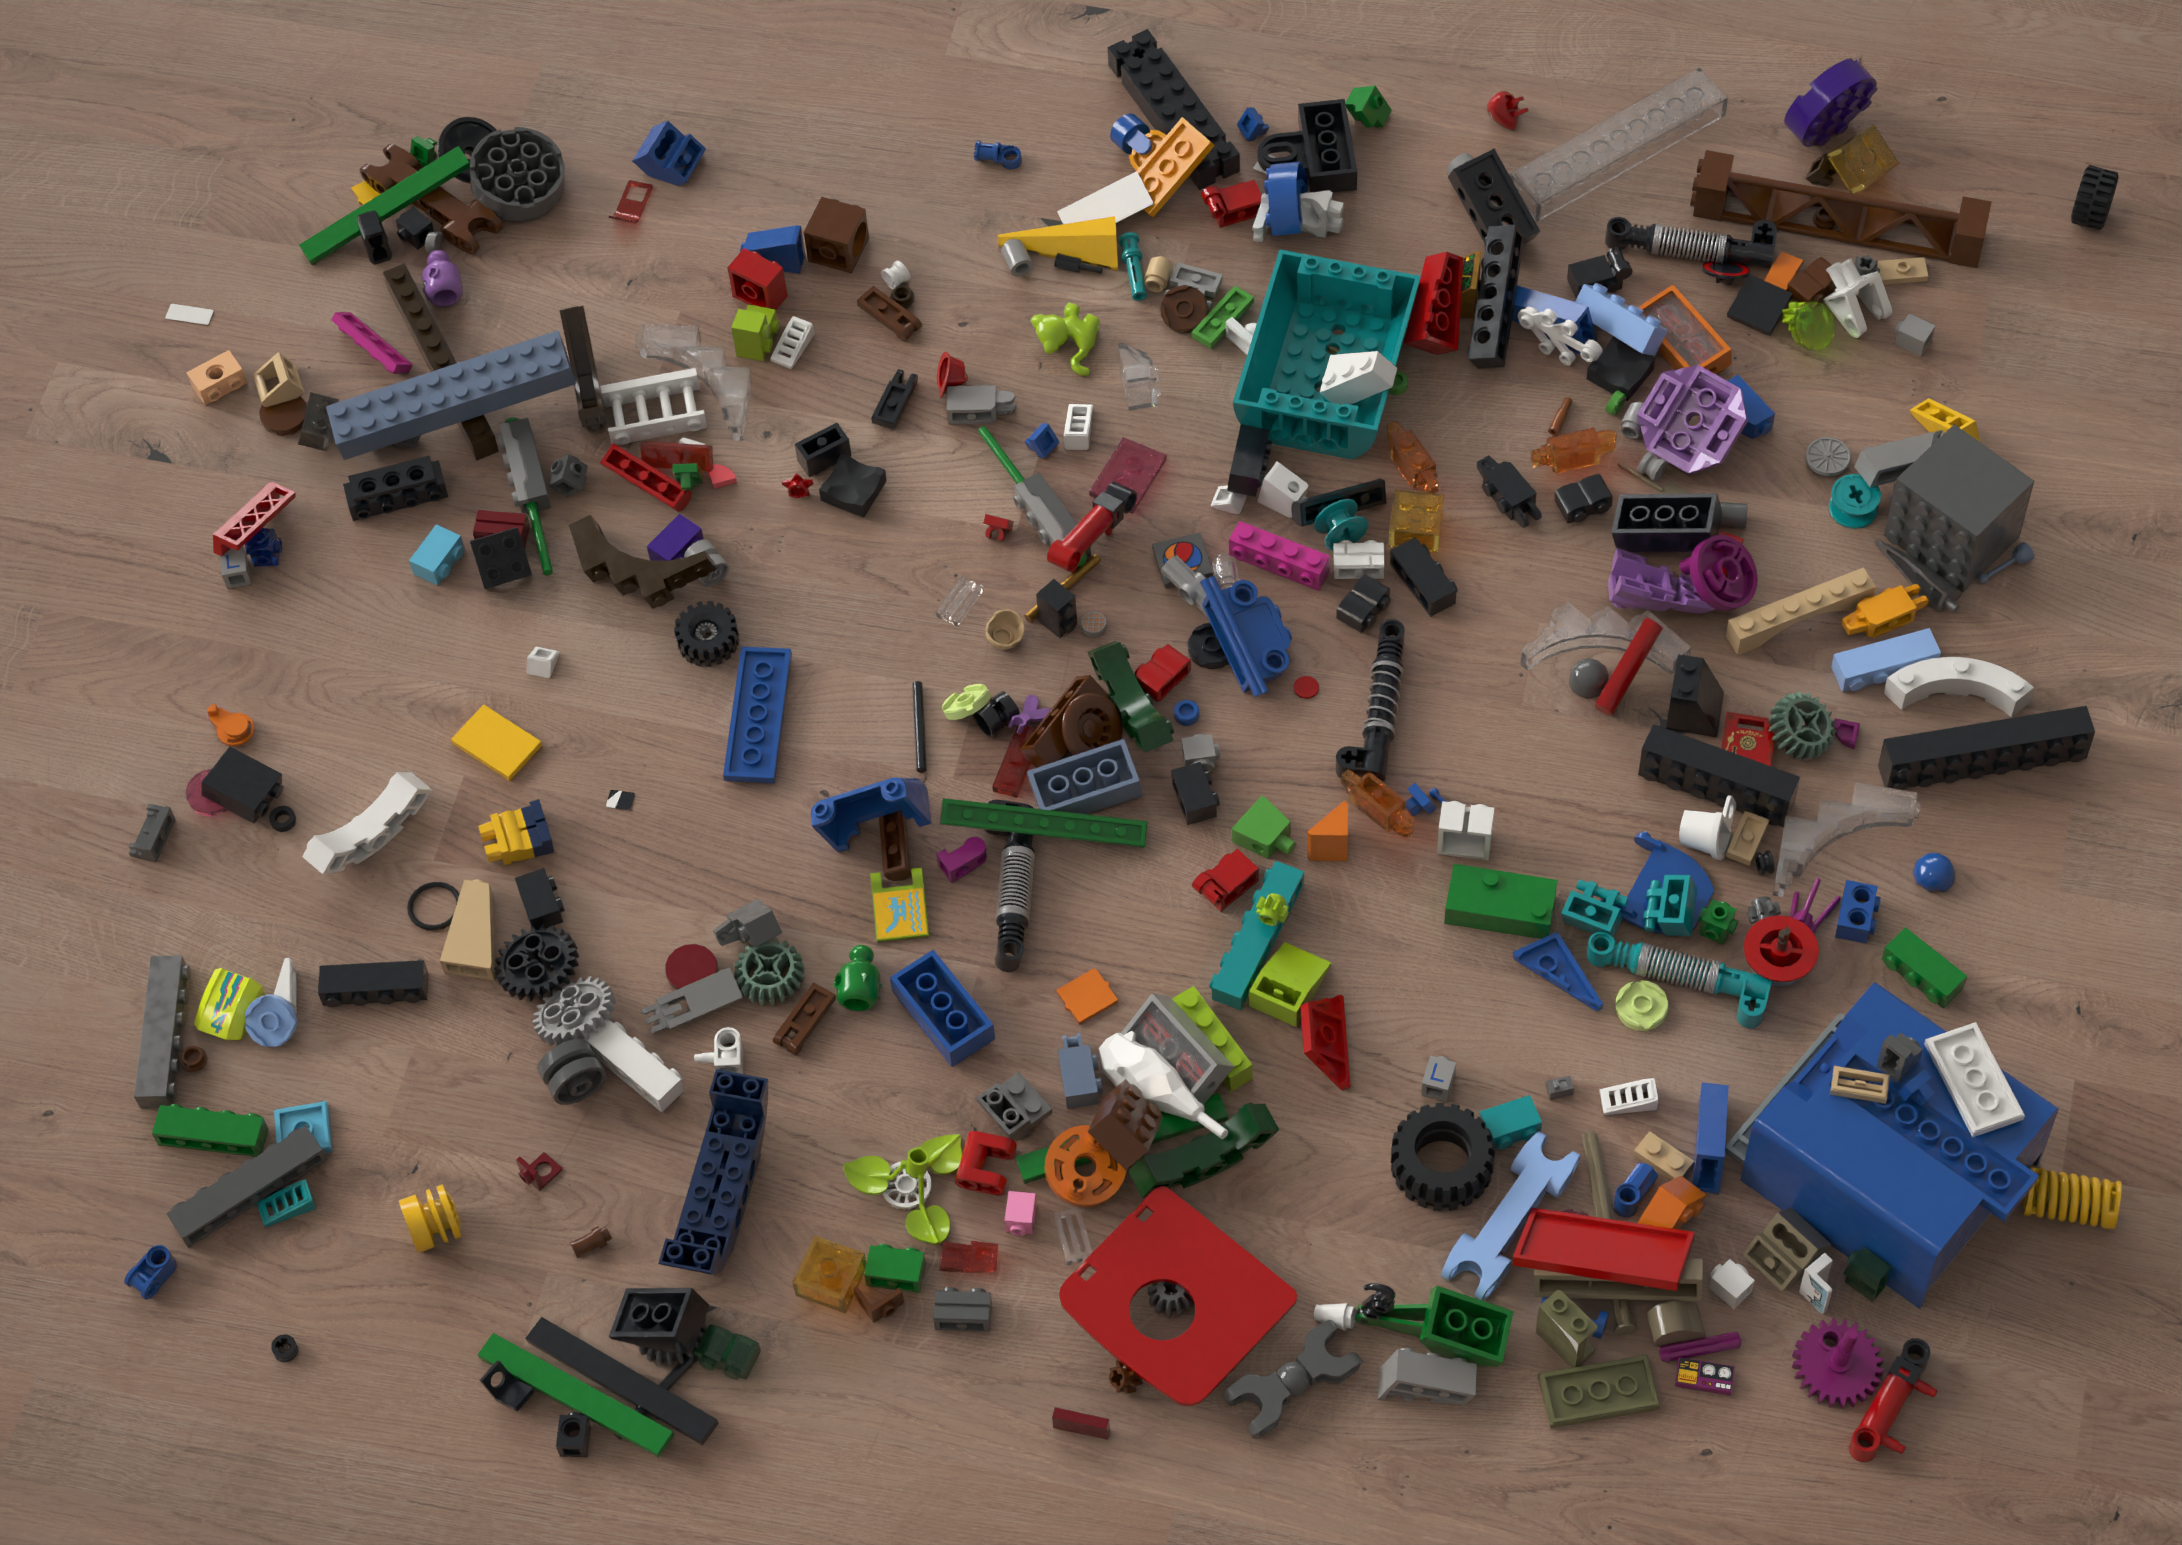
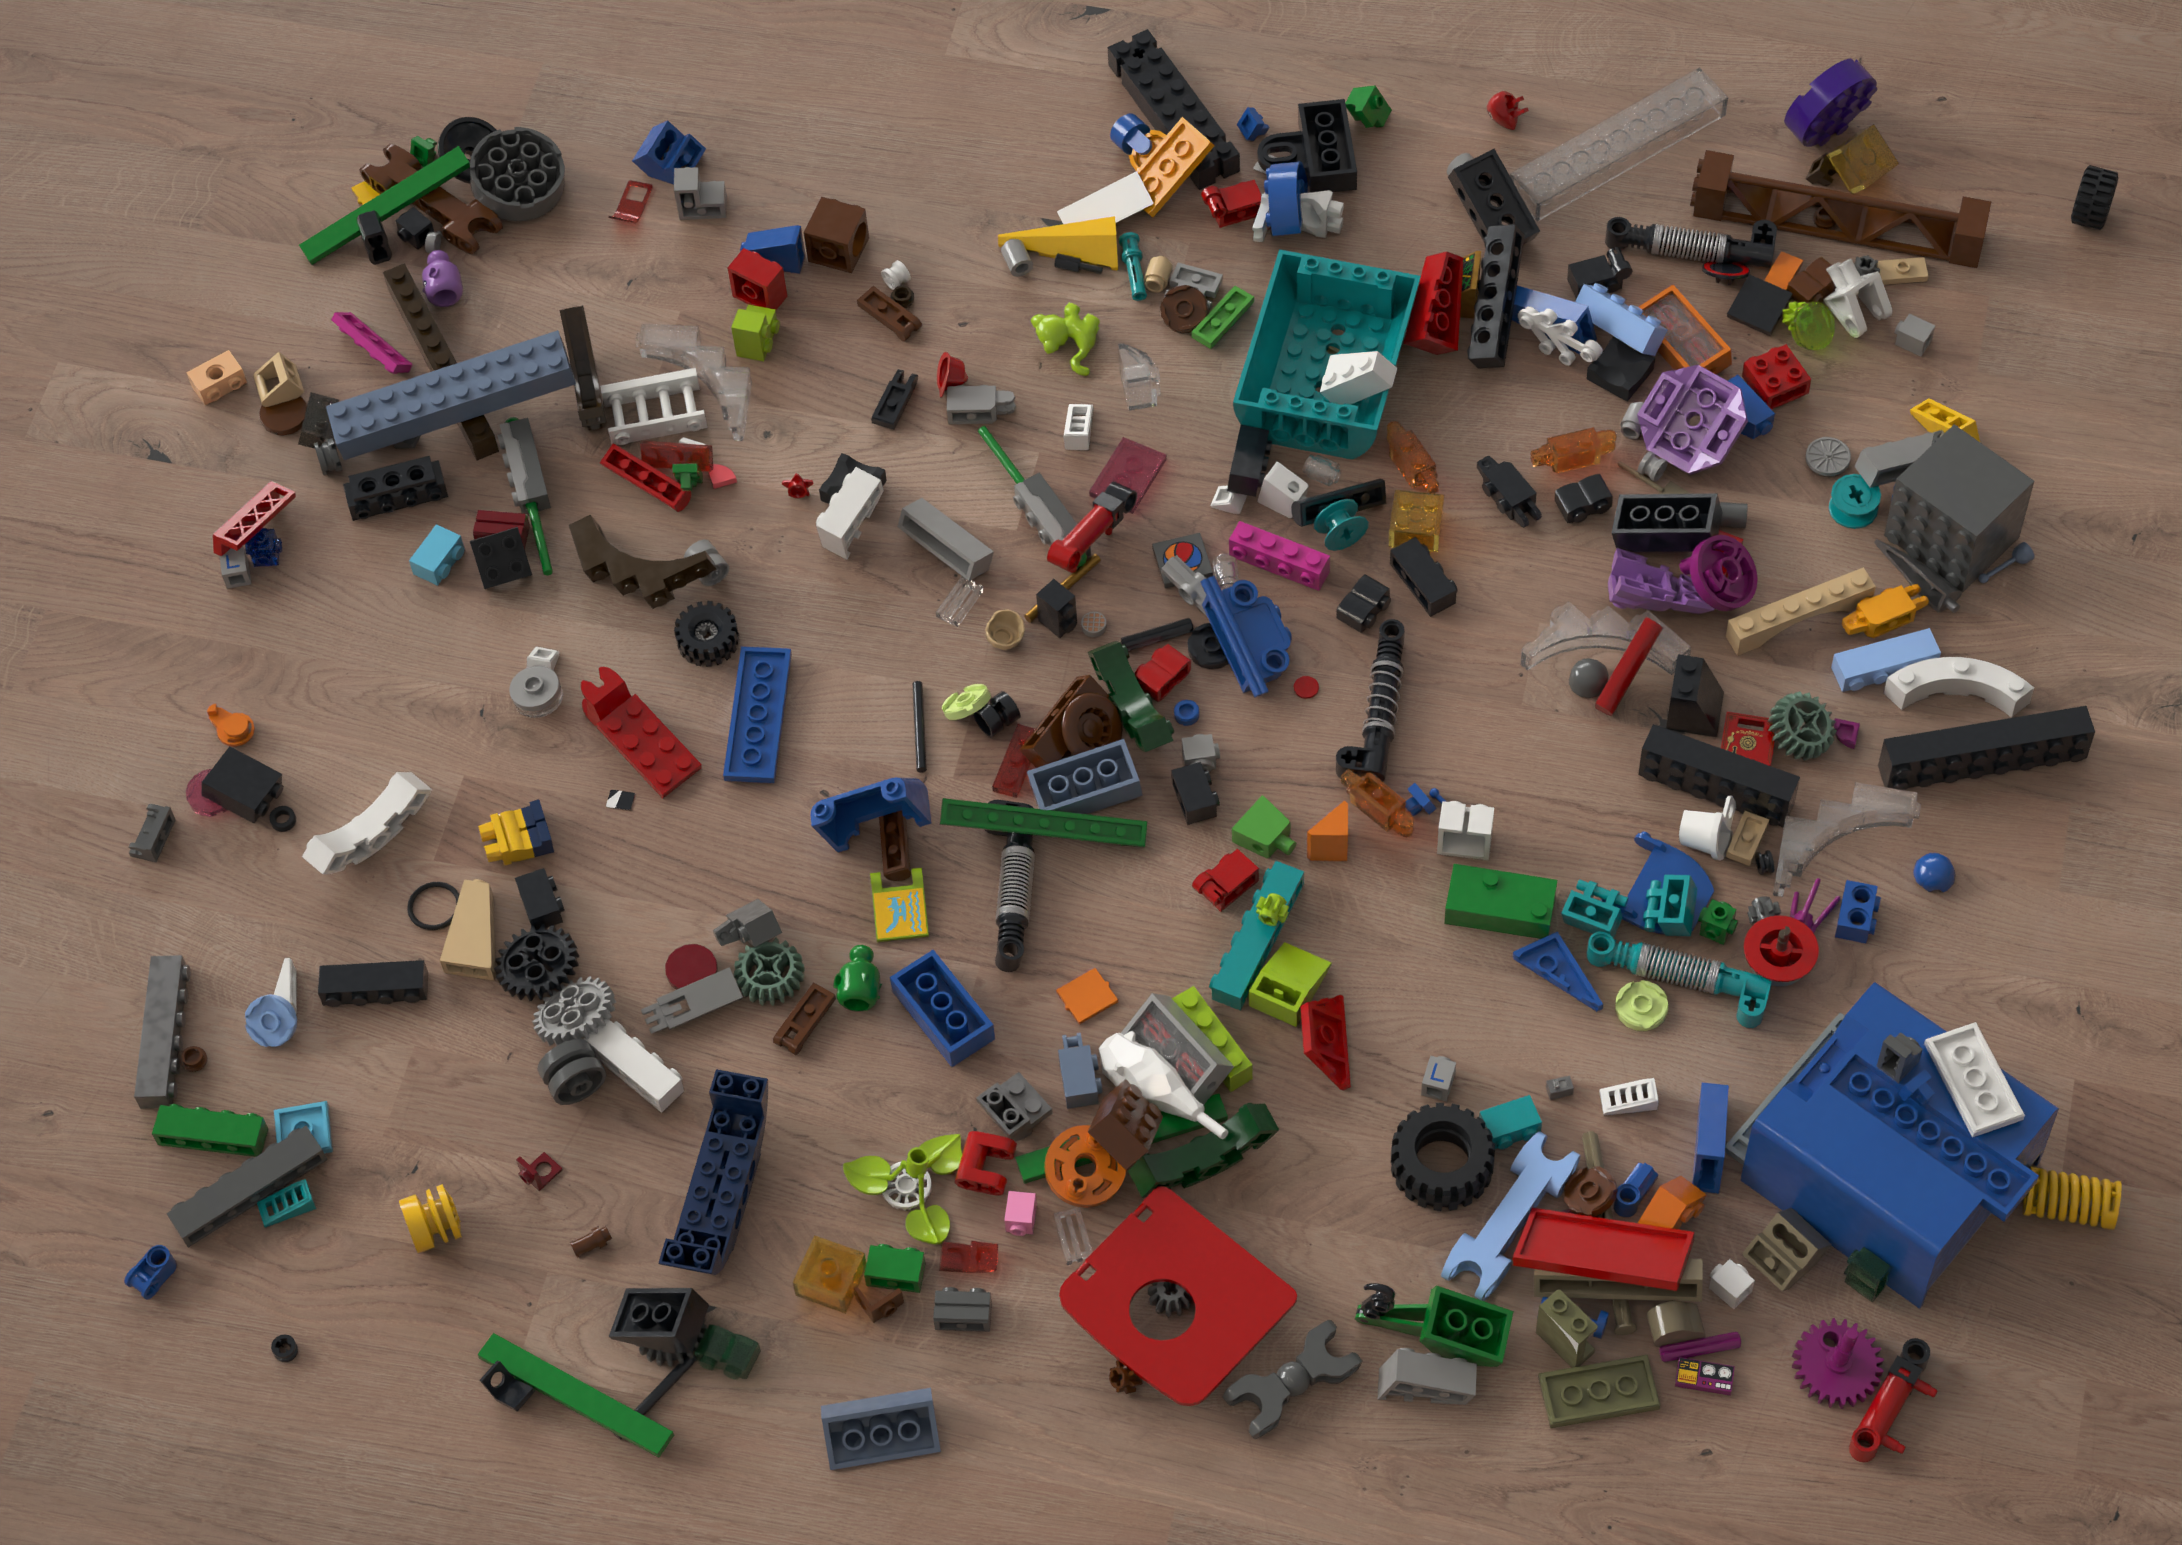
(189, 314): white sticker -> none
(225, 1004): neon yellow slope -> none
(328, 456): none -> dark grey wheel
(496, 742): yellow tile -> none
(536, 691): none -> light grey piece
(568, 475): dark grey brick -> none
(577, 1445): black brick -> none
(622, 1381): black tile -> none
(637, 733): none -> red hinge
(674, 540): dark purple brick -> none
(698, 198): none -> light grey brick
(723, 1057): white piece -> none
(795, 328): white slope -> none
(822, 449): black brick -> none
(848, 510): none -> white wedge
(880, 1428): none -> sand blue slope
(945, 539): none -> light grey brick
(963, 859): magenta leg -> none
(998, 153): blue connector -> none
(999, 524): red tile -> none
(1029, 713): medium lavender piece -> none
(1042, 440): blue tile -> none
(1081, 1423): dark red tile -> none
(1157, 634): none -> black axle
(1240, 335): white tile -> none
(1322, 470): none -> clear brick
(1341, 1314): white cone -> none
(1357, 559): white brick -> none
(1400, 384): bright green tile -> none
(1560, 417): dark orange piece -> none
(1590, 1191): none -> reddish brown tile
(1615, 403): bright green tile -> none
(1663, 1157): tan plate -> none
(1776, 376): none -> red brick
(1814, 1283): white panel -> none
(1860, 1089): tan tile -> none
(1924, 968): green brick -> none

